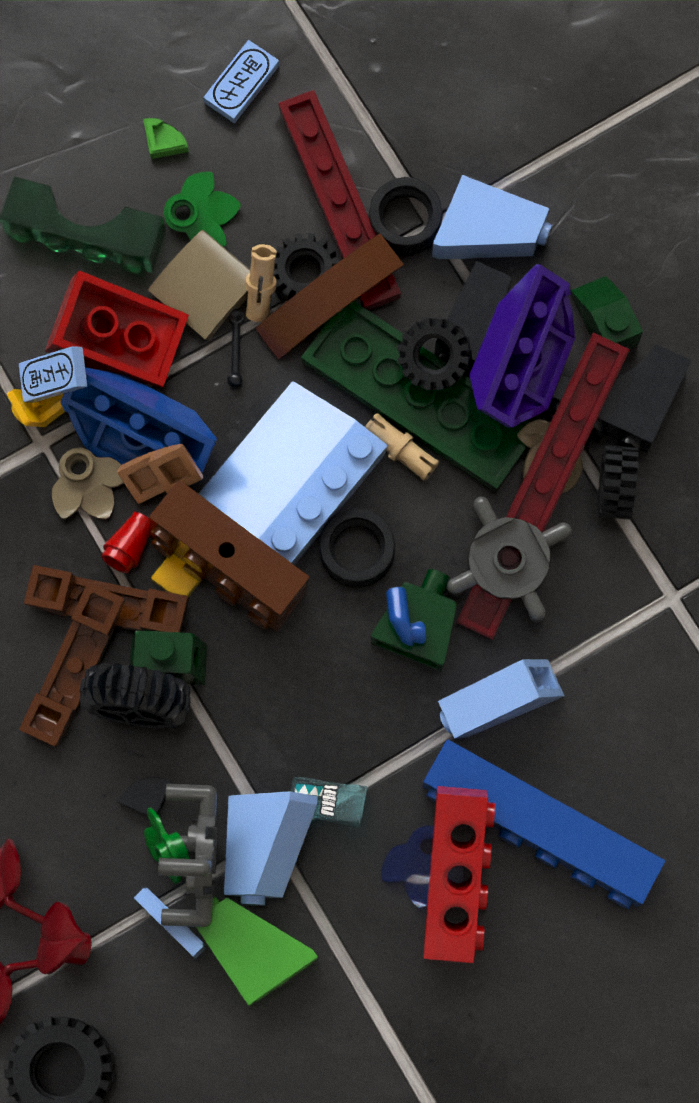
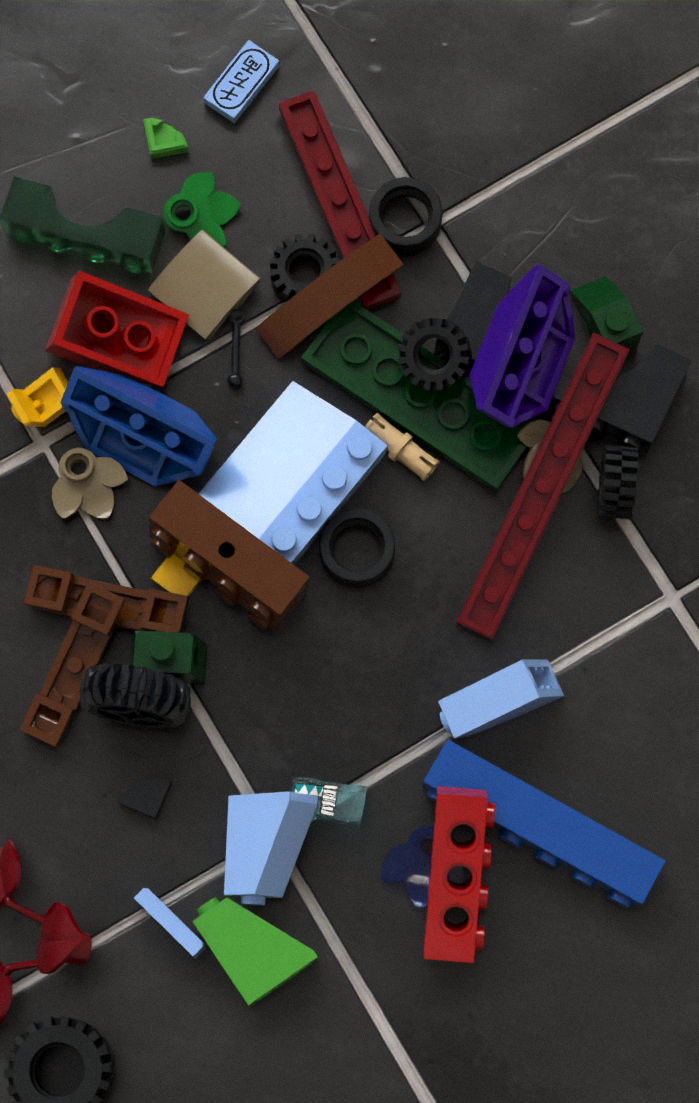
(53, 374): light blue tile -> none
(127, 544): red cone -> none
(159, 472): medium nougat slope -> none
(163, 845): green plate -> none
(199, 871): dark grey plate -> none
(261, 265): tan pin -> none
(400, 620): blue arm -> none
(432, 609): dark green torso -> none
(490, 224): light blue slope -> none
(502, 582): dark grey plate -> none

